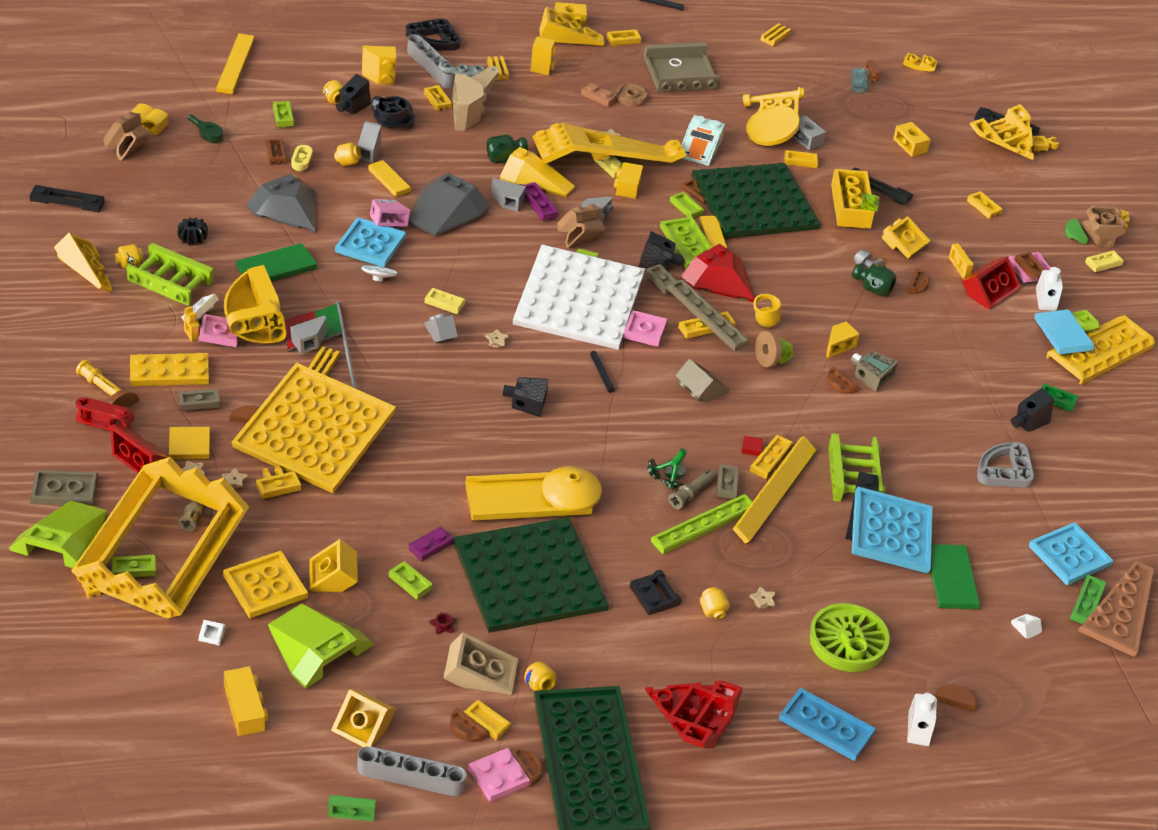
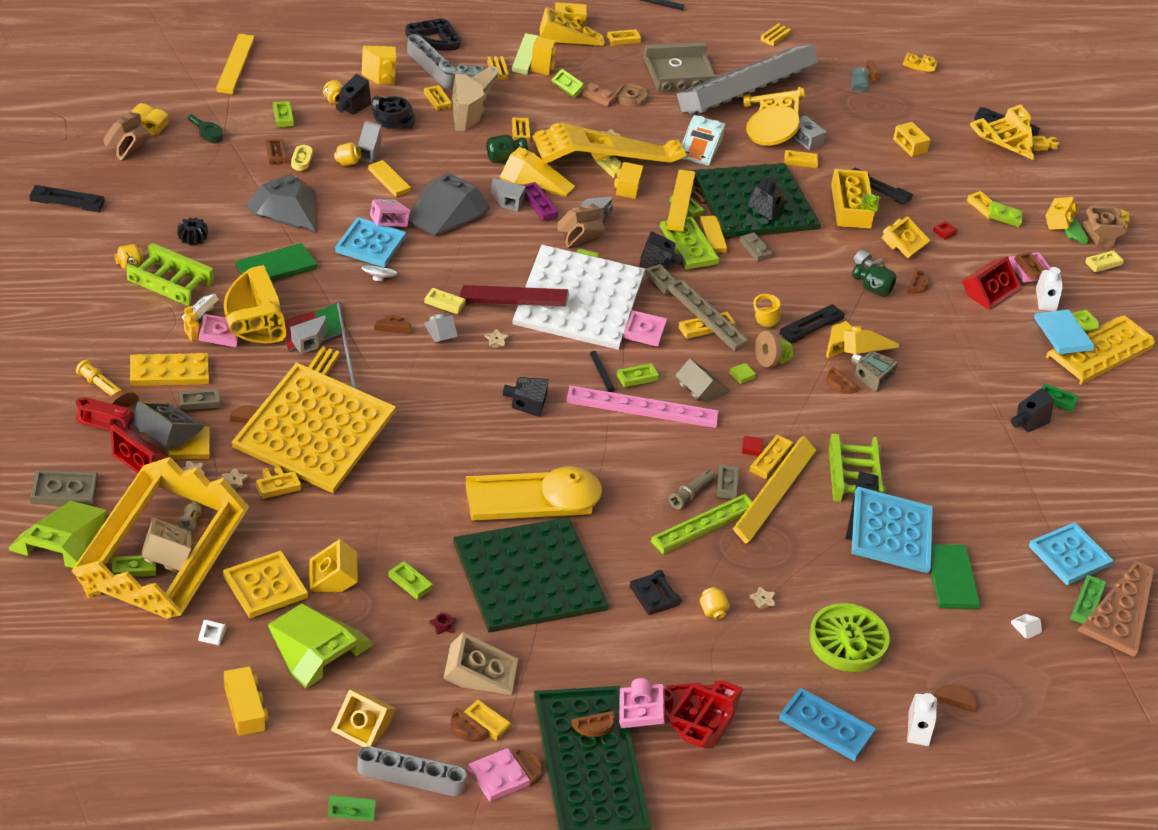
(84, 259): yellow wedge -> none
(165, 423): none -> dark grey slope
(166, 545): none -> tan slope
(393, 324): none -> dark orange tile
(431, 543): magenta plate -> none
(514, 295): none -> dark red tile
(524, 56): none -> yellowish green tile
(527, 130): none -> yellow tile
(540, 677): yellow head -> none
(568, 83): none -> lime plate
(594, 725): none -> dark orange tile
(637, 375): none -> lime plate
(642, 406): none -> bright pink tile
(642, 704): none -> bright pink plate
(674, 469): dark green plant -> none
(680, 200): none -> yellow tile
(719, 272): red wedge -> none
(742, 373): none -> lime tile
(747, 79): none -> light grey brick
(755, 247): none -> dark tan plate
(767, 199): none -> torso
(794, 333): none -> black container
(862, 341): none -> yellow slope
(945, 230): none -> red tile
(961, 260): yellow plate -> none
(987, 475): light grey beam -> none
(1005, 214): none -> lime plate
(1061, 213): none -> yellow brick

